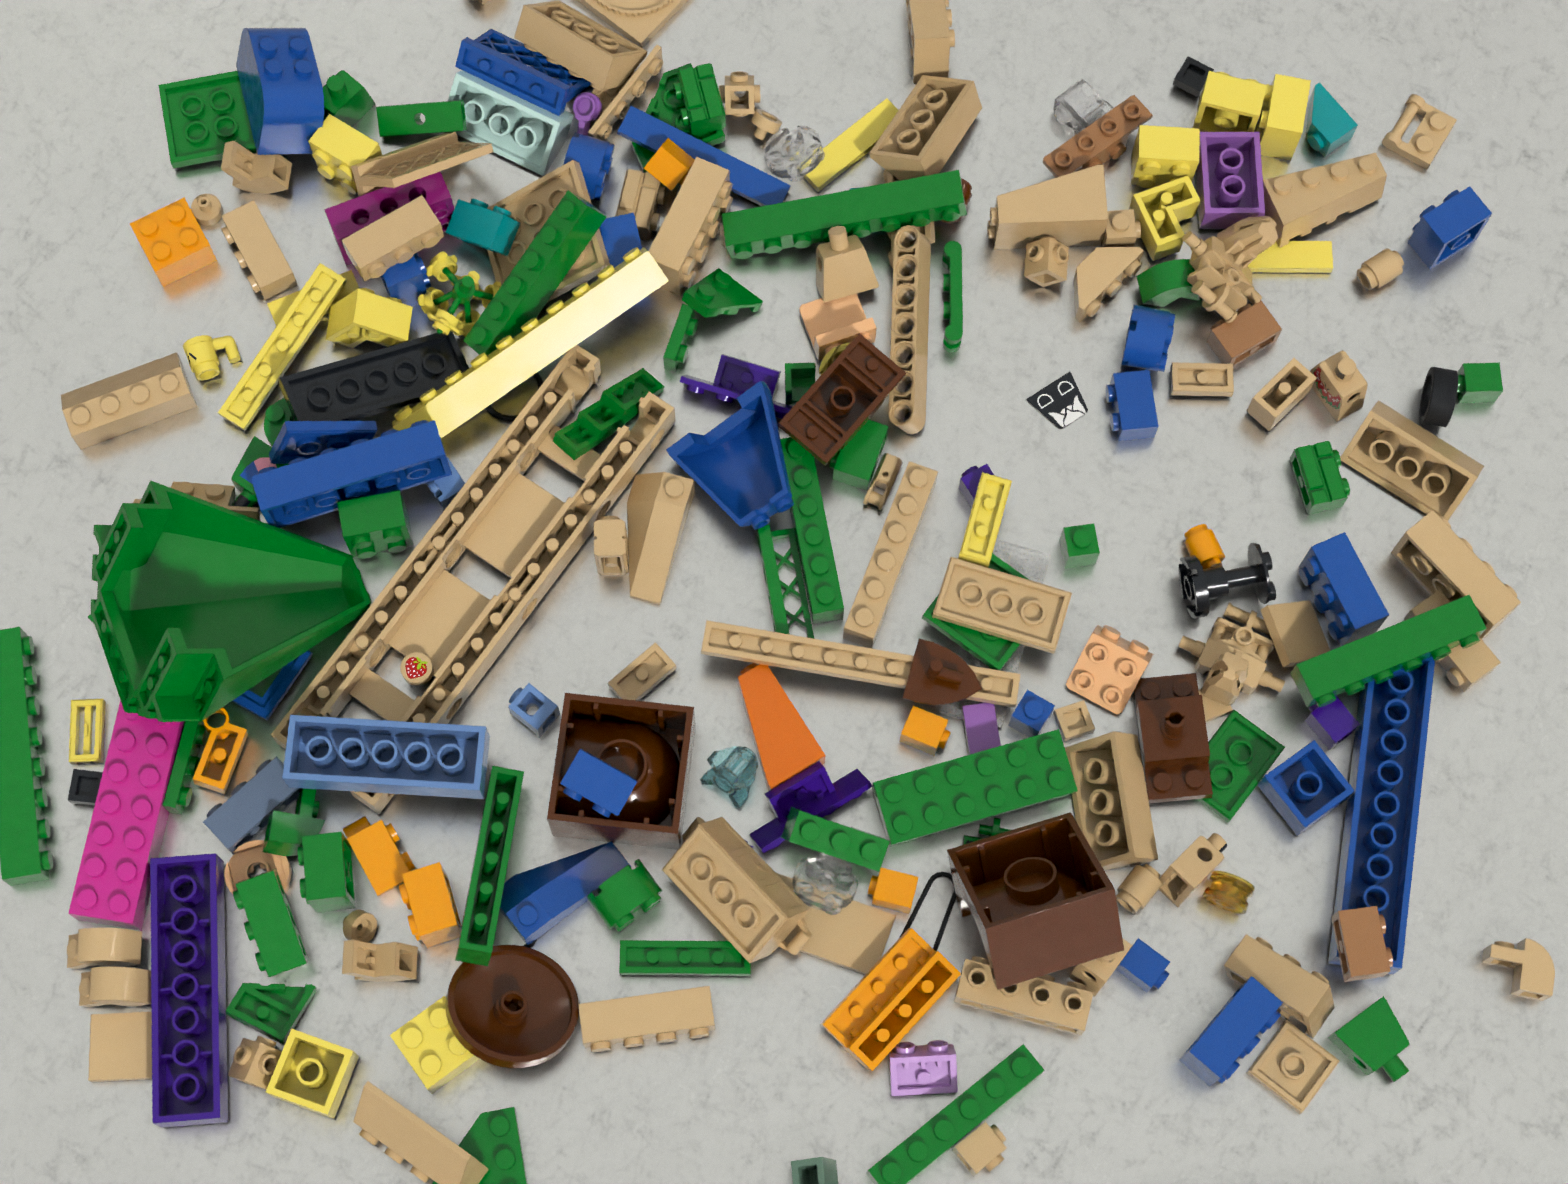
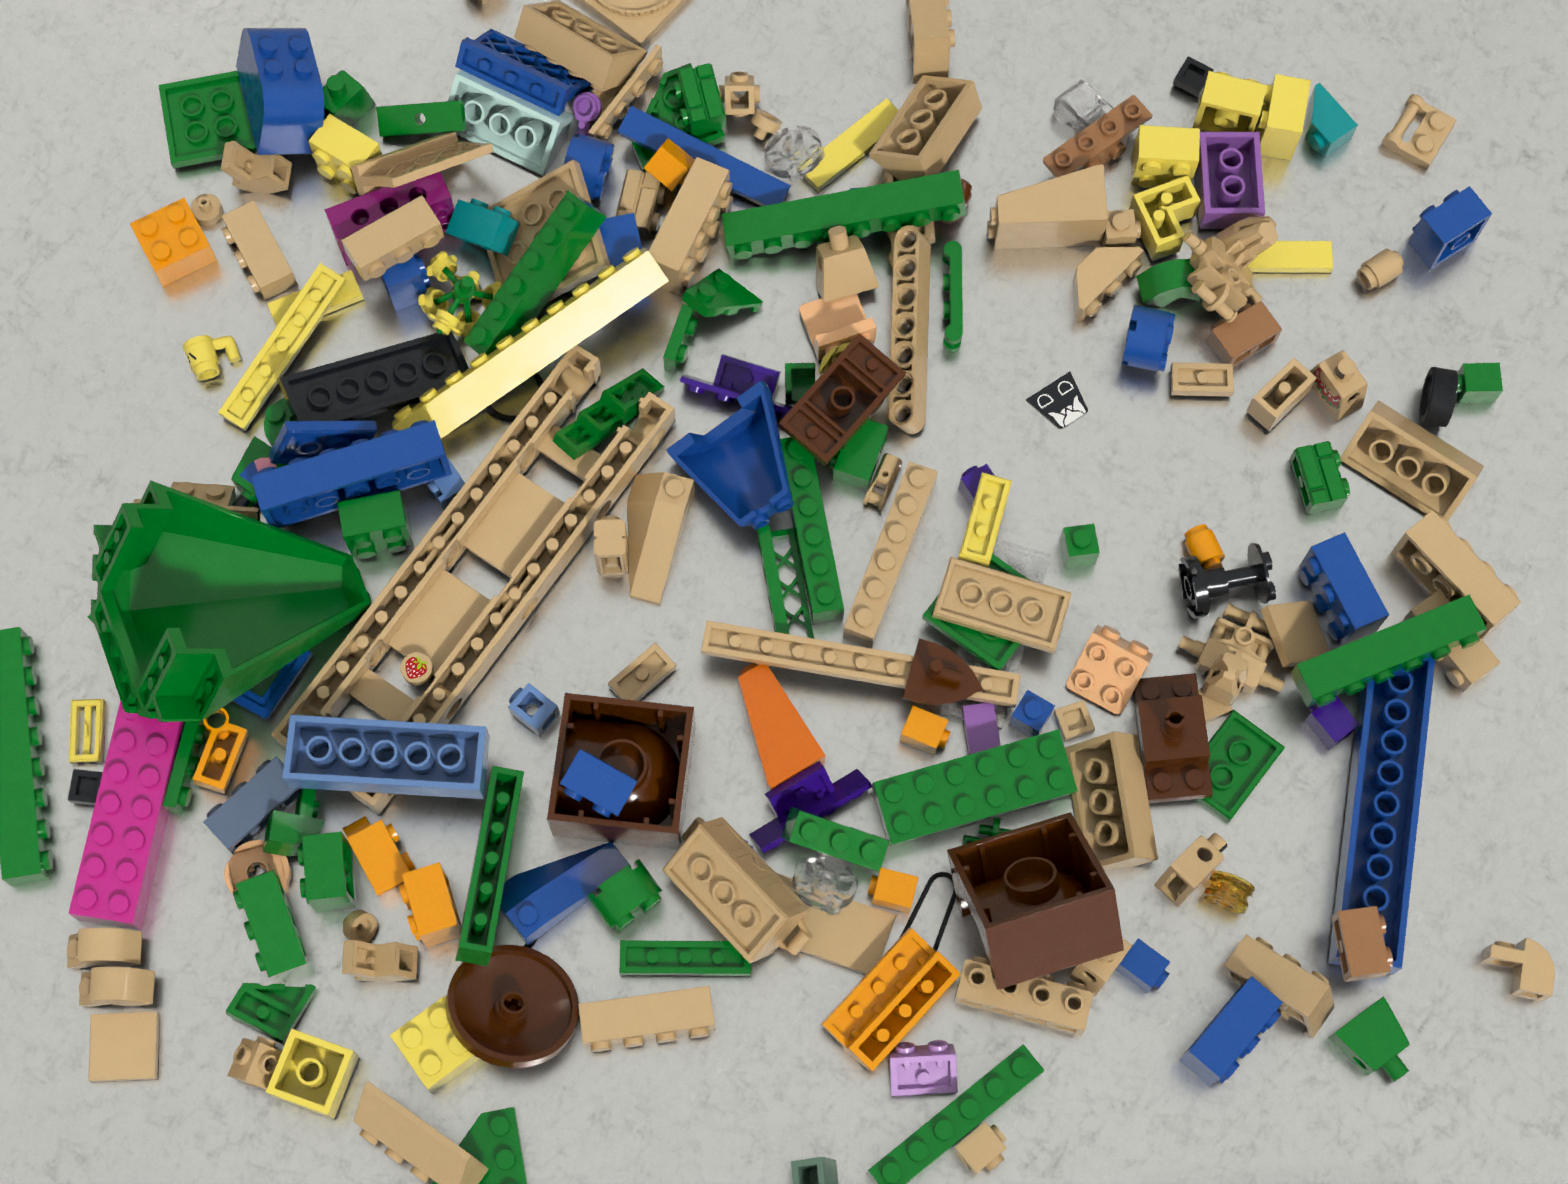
(127, 401): tan slope -> none
(188, 991): dark purple brick -> none
(368, 317): light yellow brick -> none
(732, 772): clear light blue brick -> none
(1046, 261): tan brick -> none
(1132, 405): blue brick -> none
(1138, 888): tan brick -> none
(1293, 1066): tan tile -> none
(1305, 787): blue brick -> none
(1321, 194): tan wedge -> none

